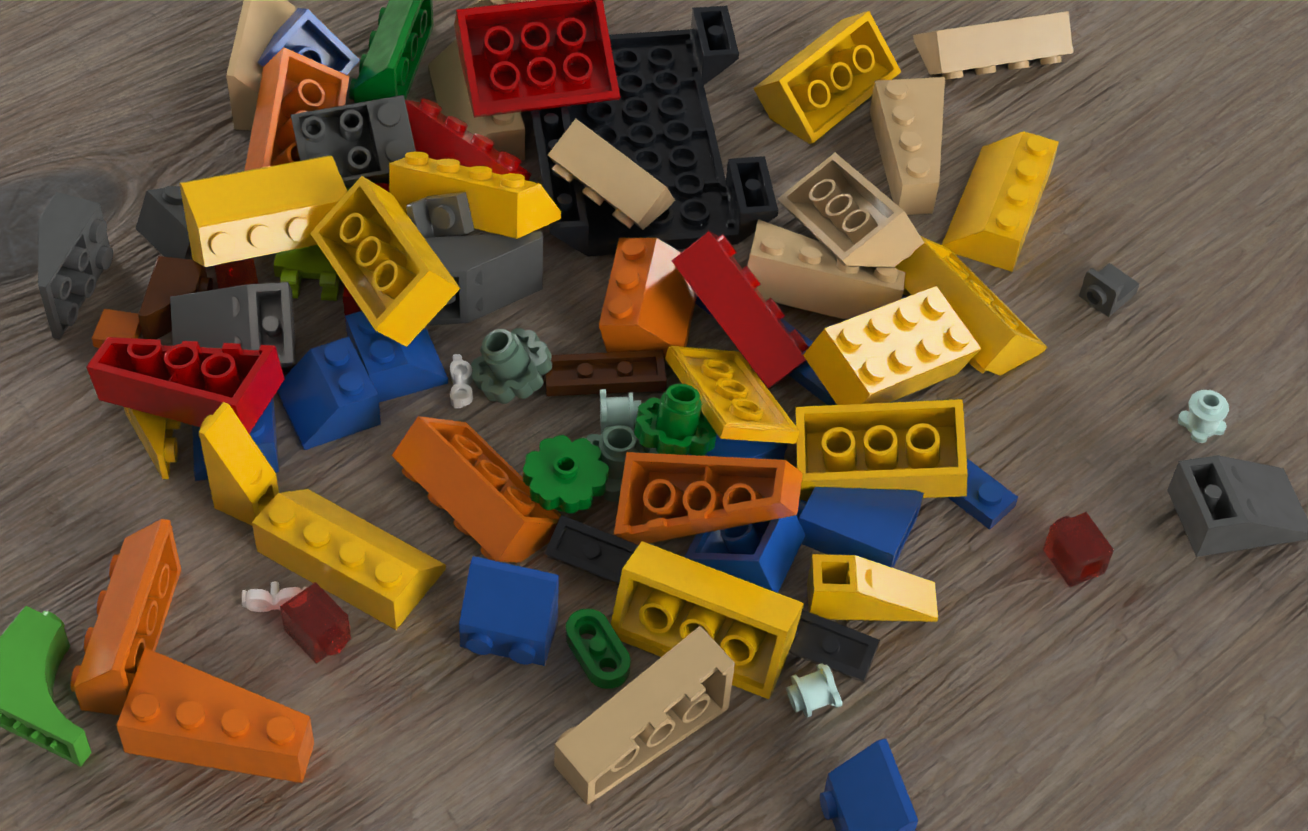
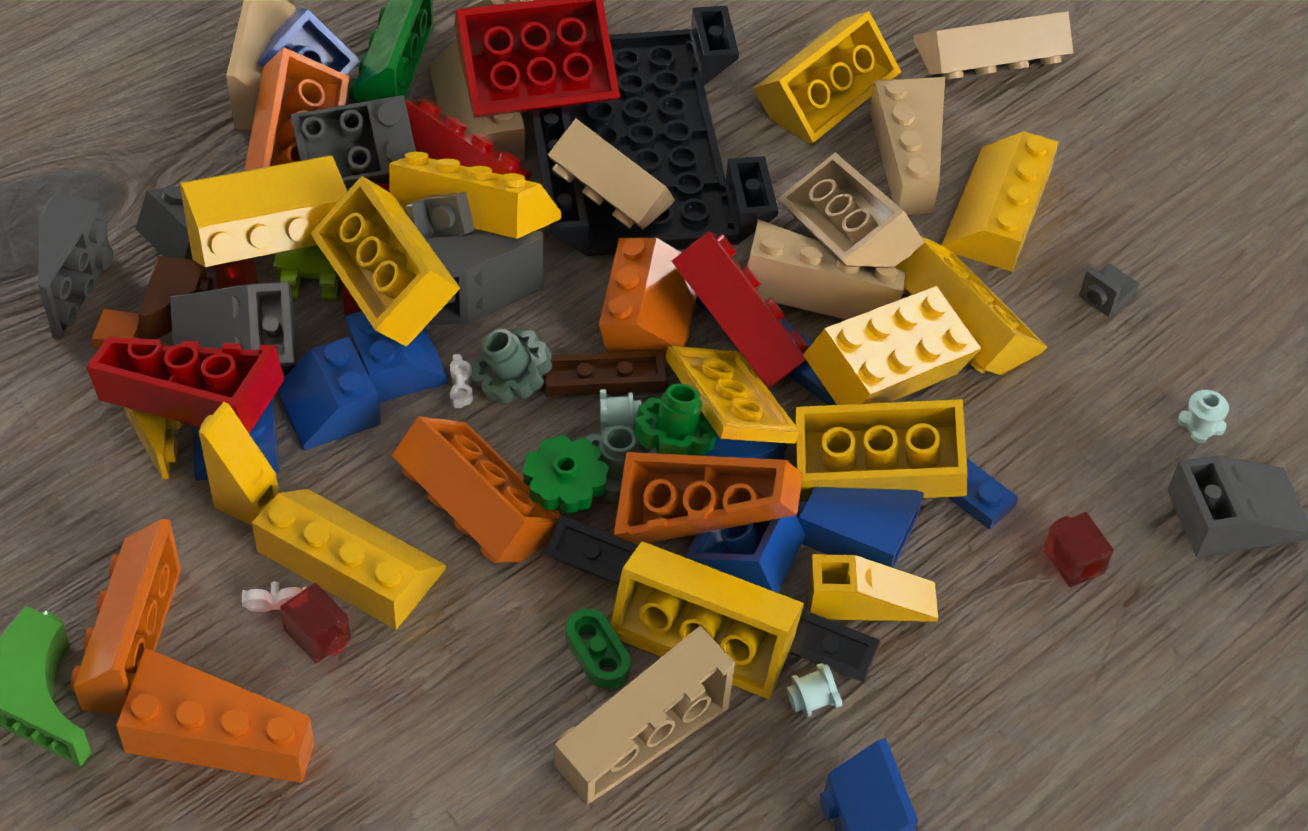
(509, 611): blue slope -> none

